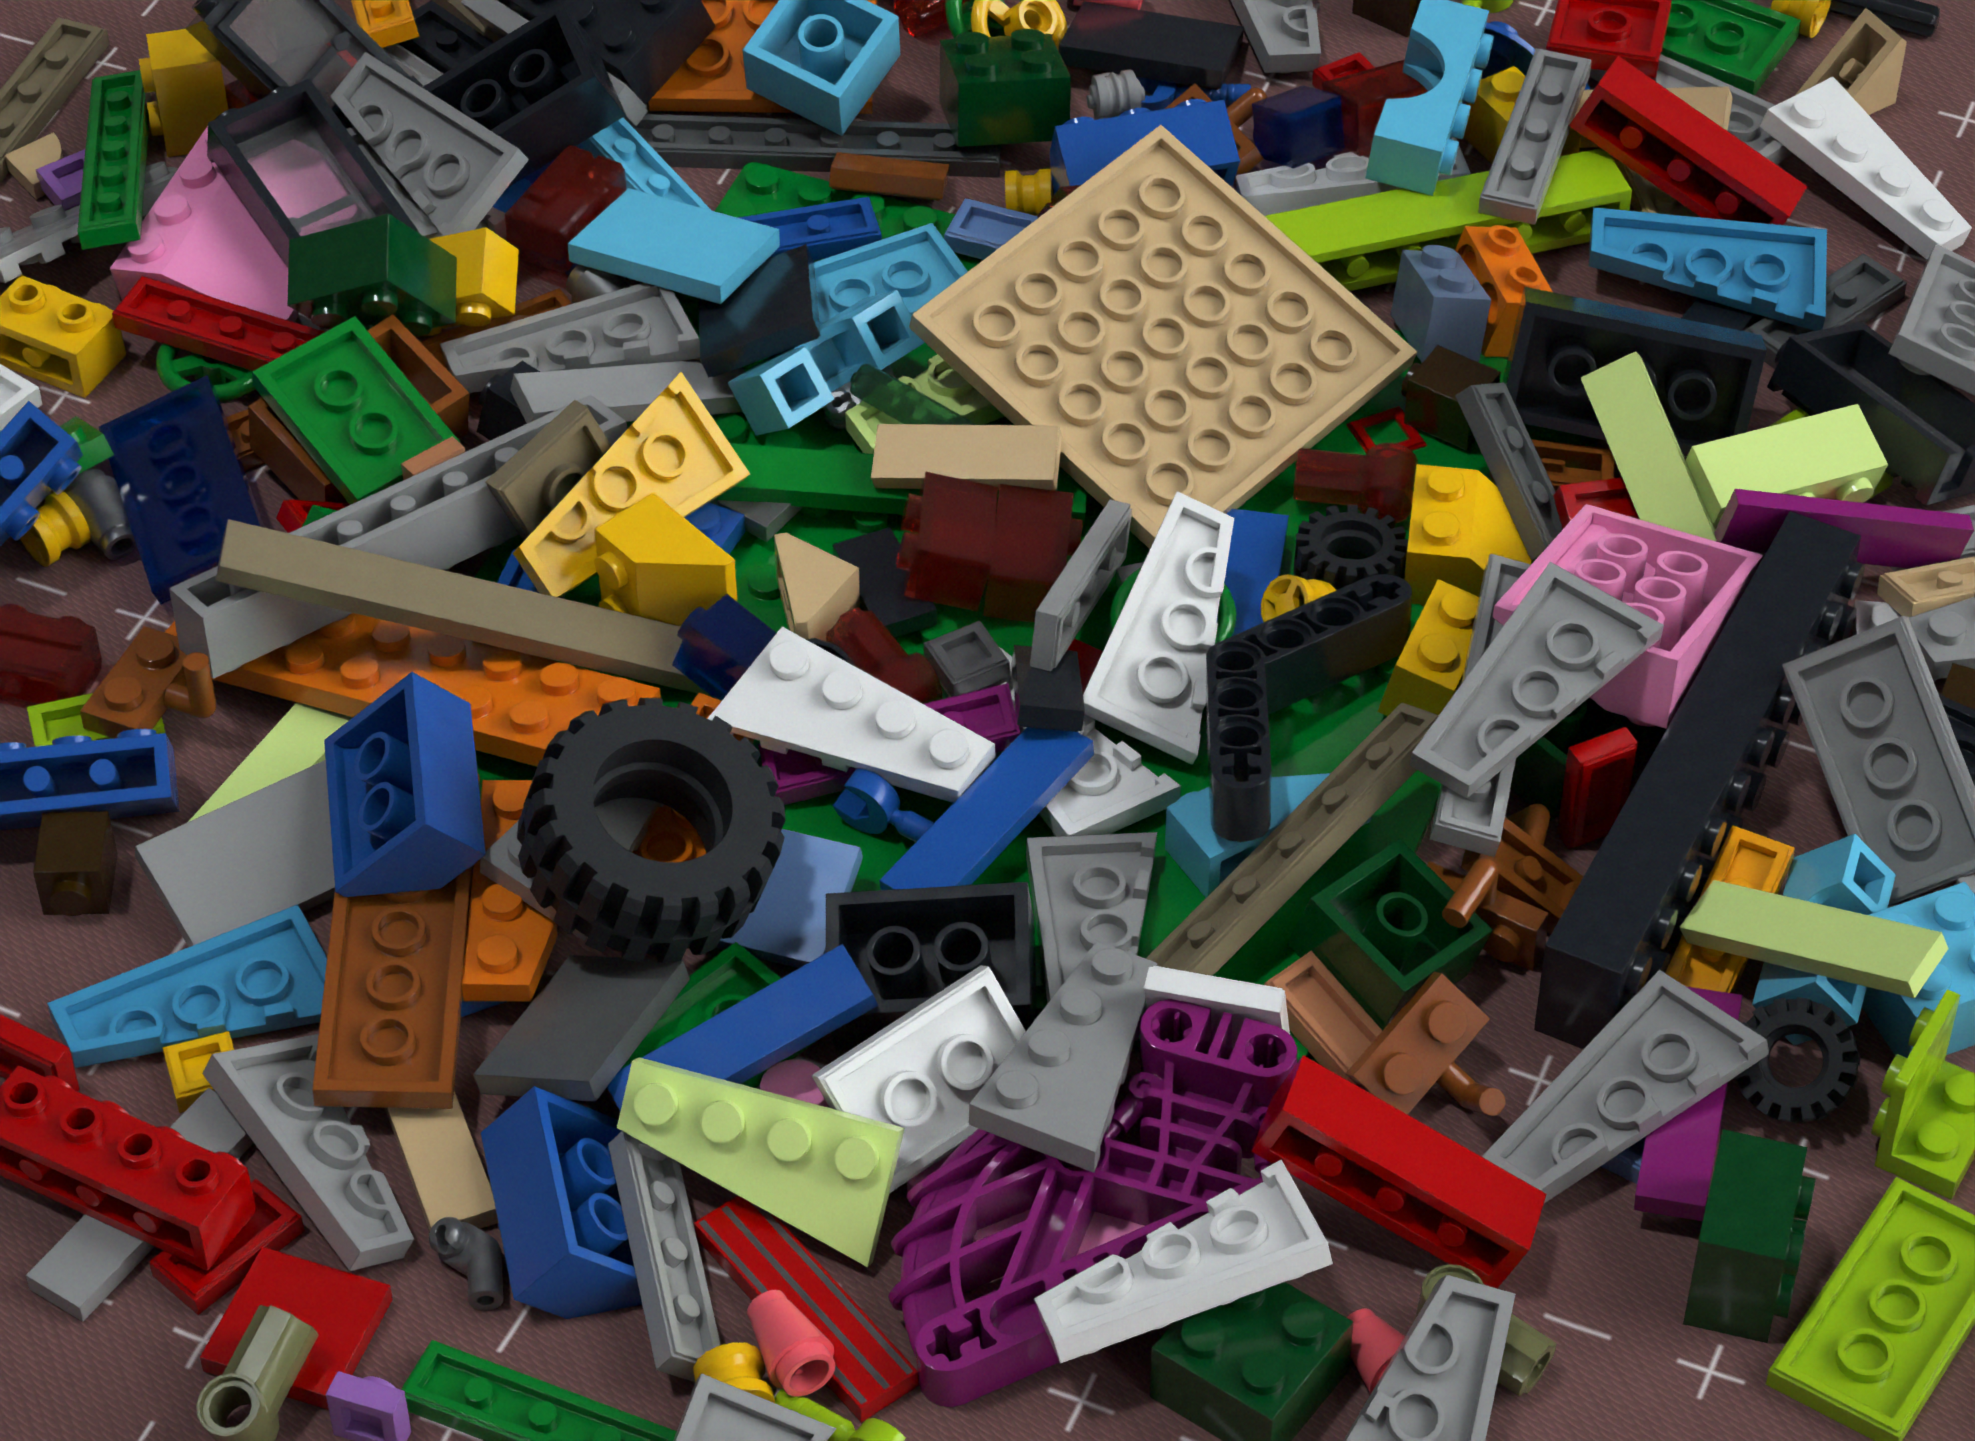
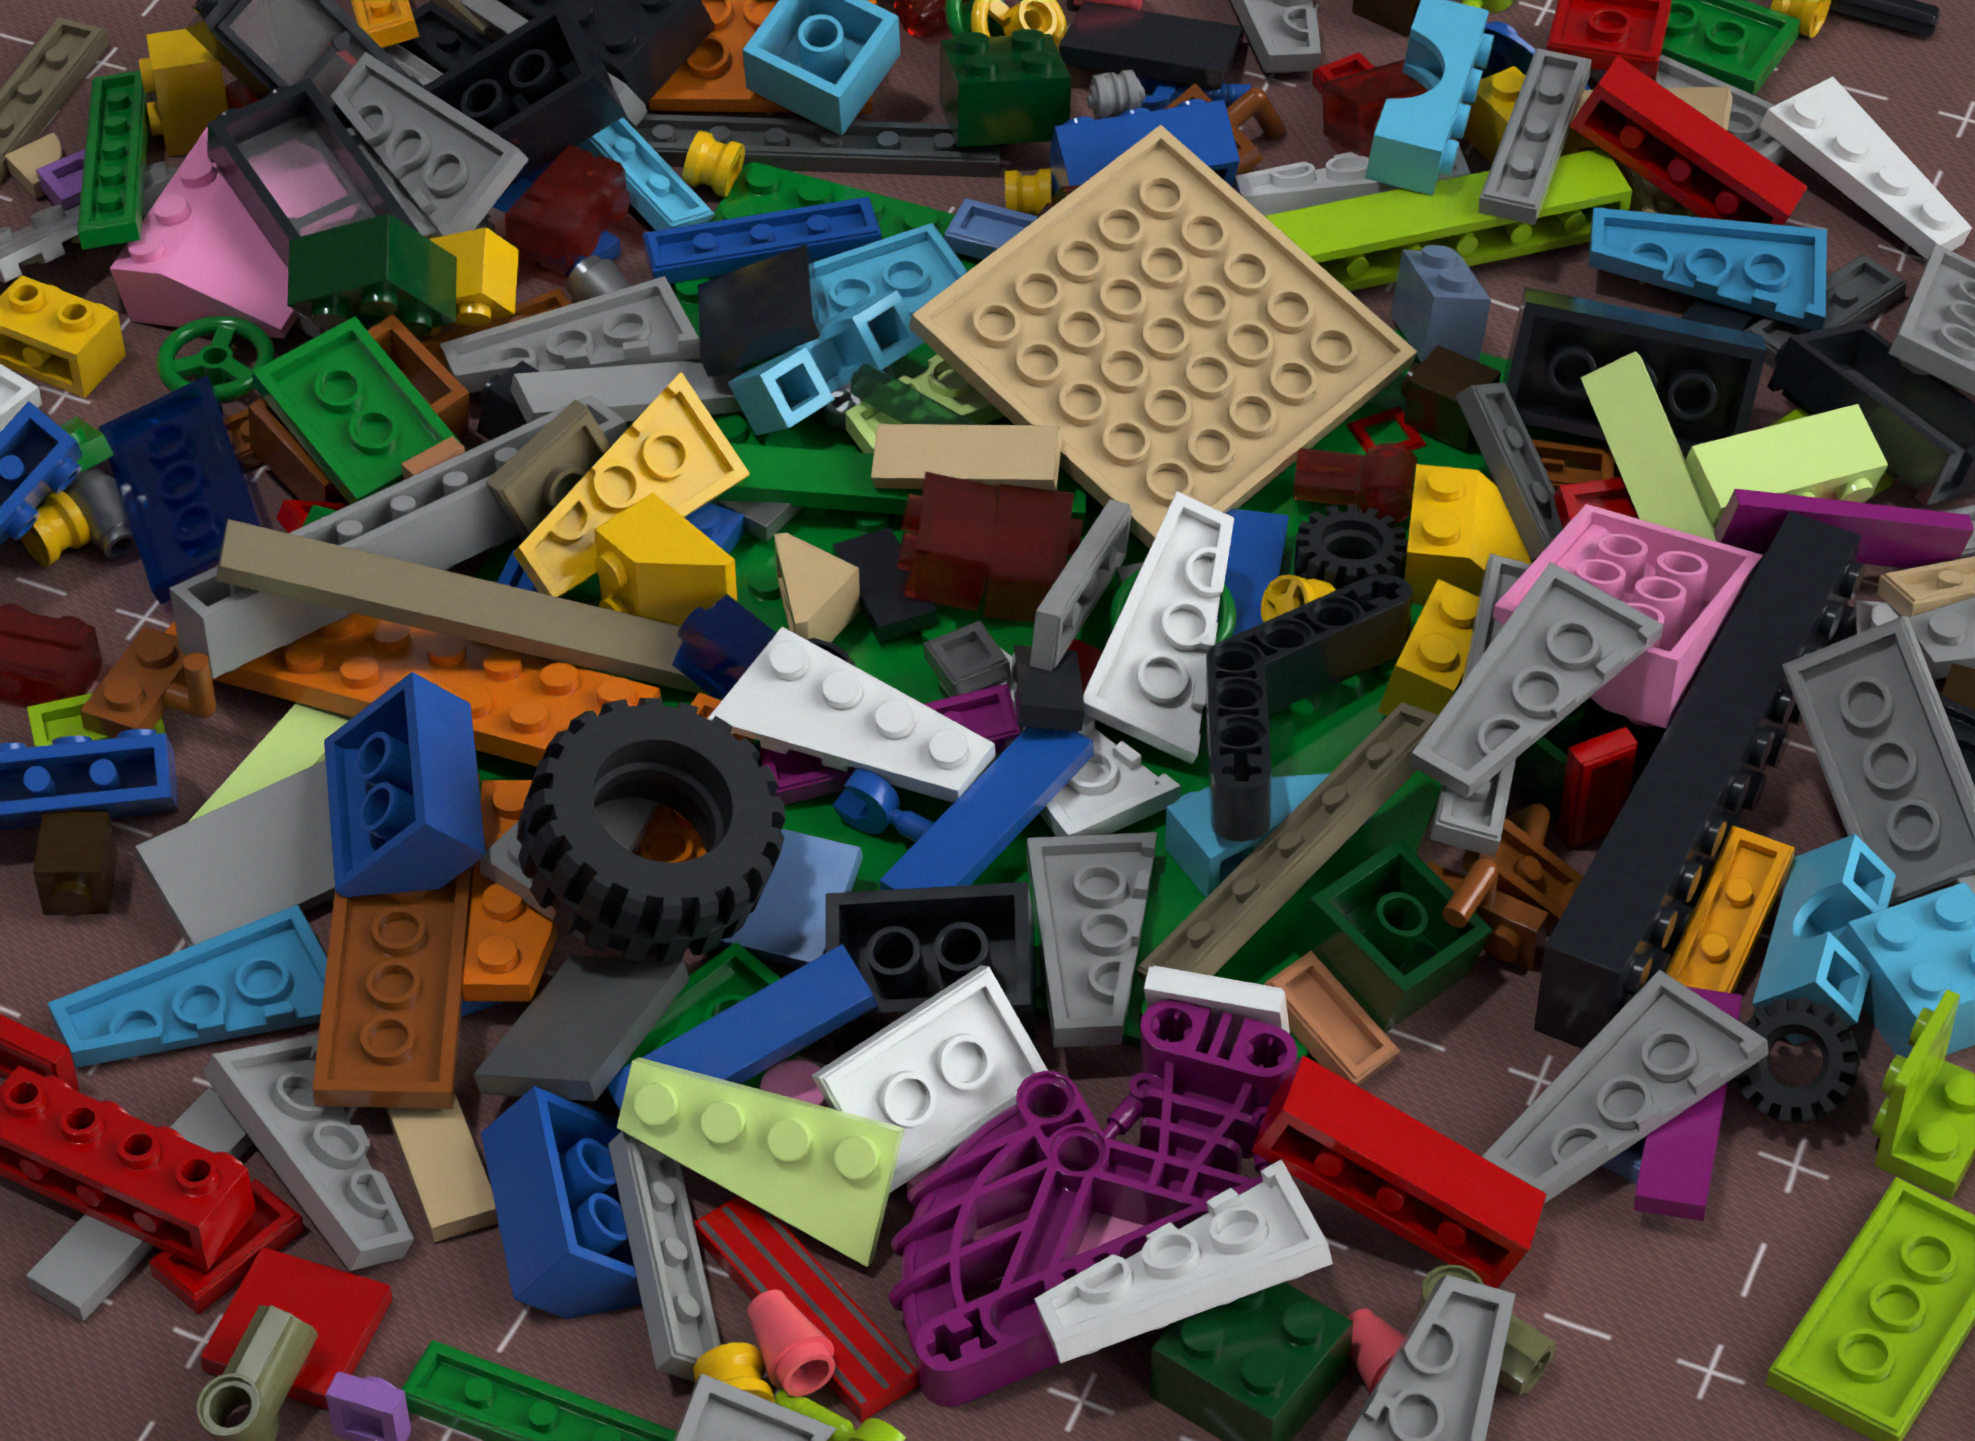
(187, 1062): yellow tile -> none
(207, 325): red tile -> none
(473, 1255): flat silver arm -> none
(674, 245): medium azure tile -> none
(713, 163): none -> yellow wheel
(882, 656): clear red piece -> none
(889, 176): dark orange tile -> none
(1068, 1066): light grey wing -> none
(1298, 126): clear blue brick -> none
(1422, 1048): dark orange plate -> none
(1503, 269): orange brick -> none
(1750, 1237): dark green brick -> none
(1814, 938): yellowish green tile -> none
(1865, 63): tan slope -> none

